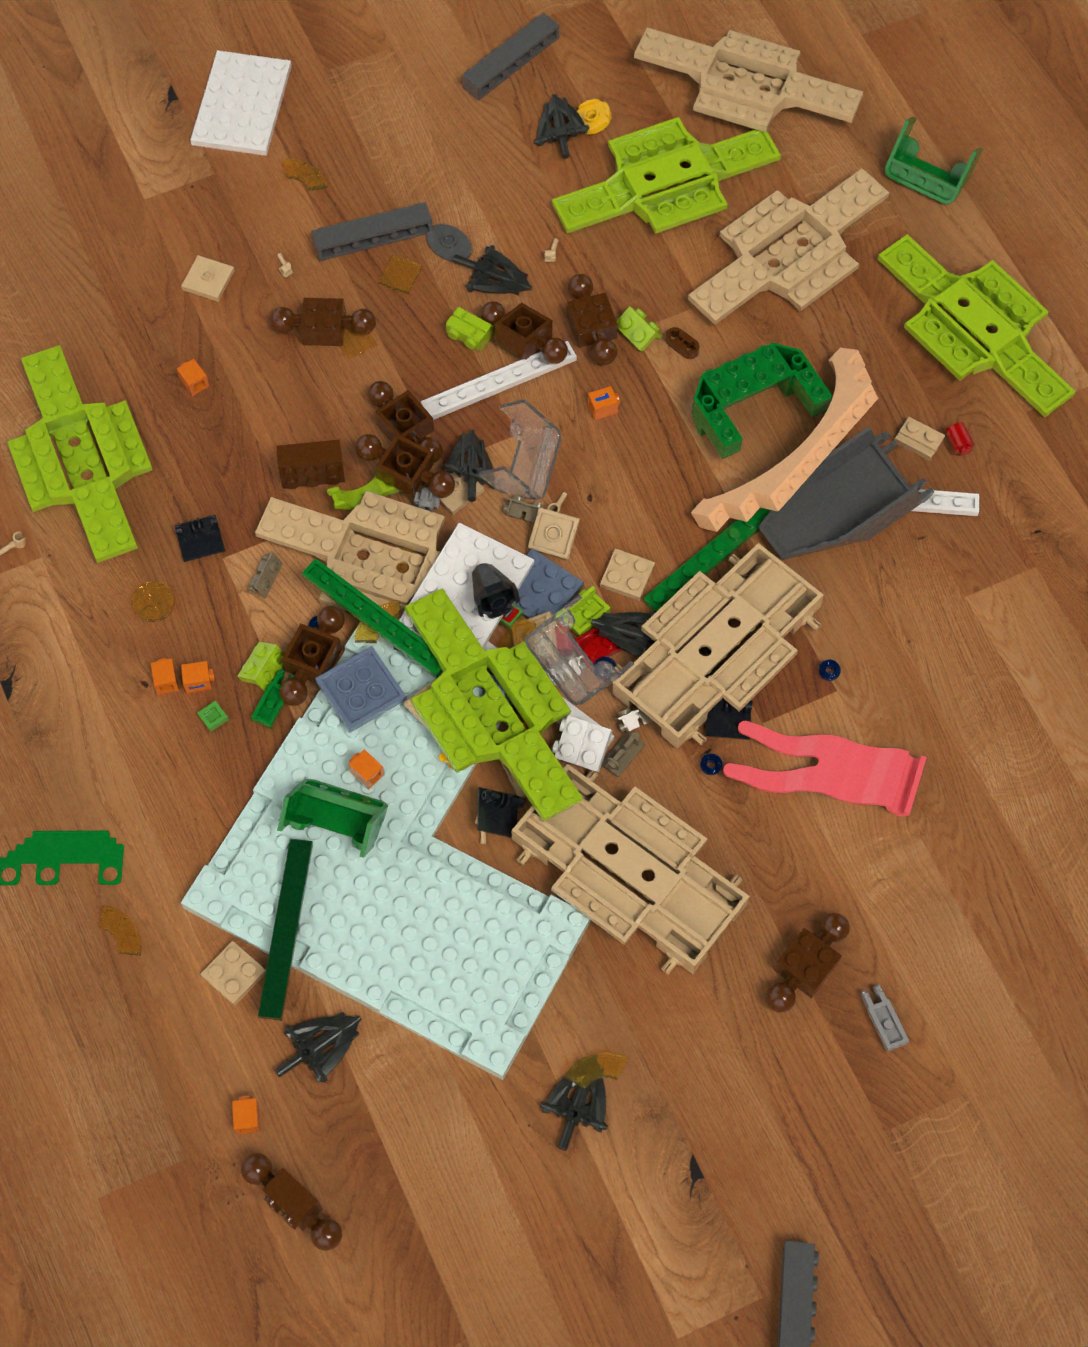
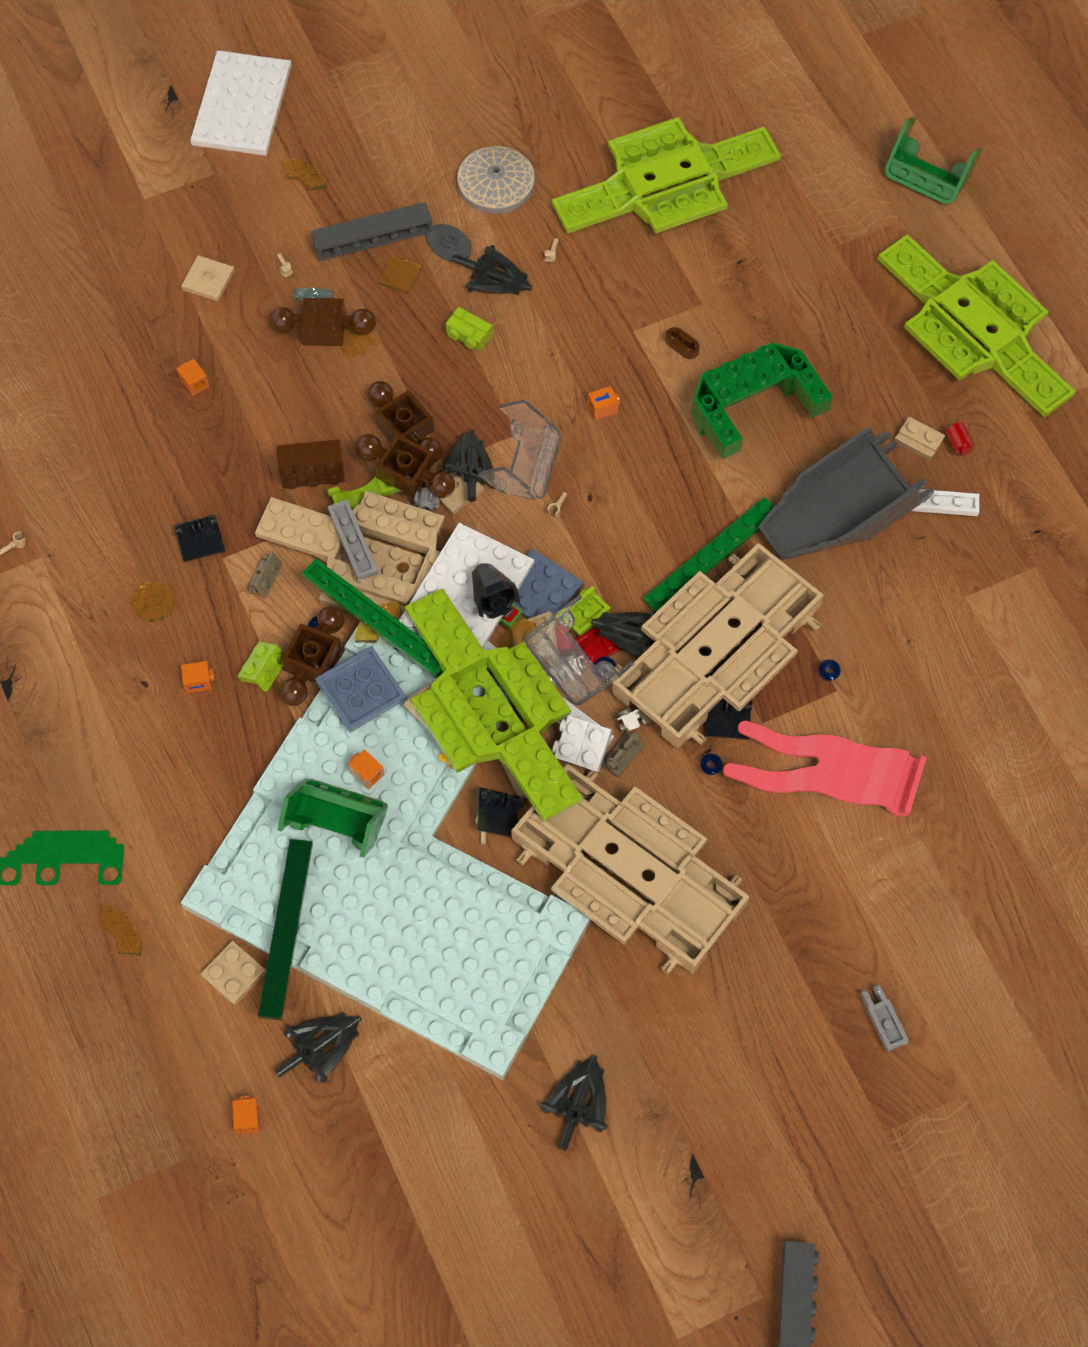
(68, 419): lime piece -> none
(164, 676): orange brick -> none
(213, 716): bright green plate -> none
(270, 703): green hinge -> none
(293, 1200): reddish brown brick -> none
(301, 293): none -> clear light blue tile
(352, 540): none -> light grey plate
(492, 383): white plate -> none
(496, 179): none -> light grey dish
(510, 56): dark grey brick -> none
(518, 506): dark tan hinge -> none
(524, 331): reddish brown brick -> none
(554, 533): tan plate -> none
(555, 110): pearl dark grey bar -> none
(592, 319): reddish brown brick -> none
(595, 114): yellow plate -> none
(595, 1067): clear yellow tile -> none
(627, 574): tan plate -> none
(637, 328): lime bracket -> none
(741, 98): tan piece -> none
(775, 487): light nougat arch -> none
(802, 270): tan piece -> none
(807, 962): reddish brown brick -> none

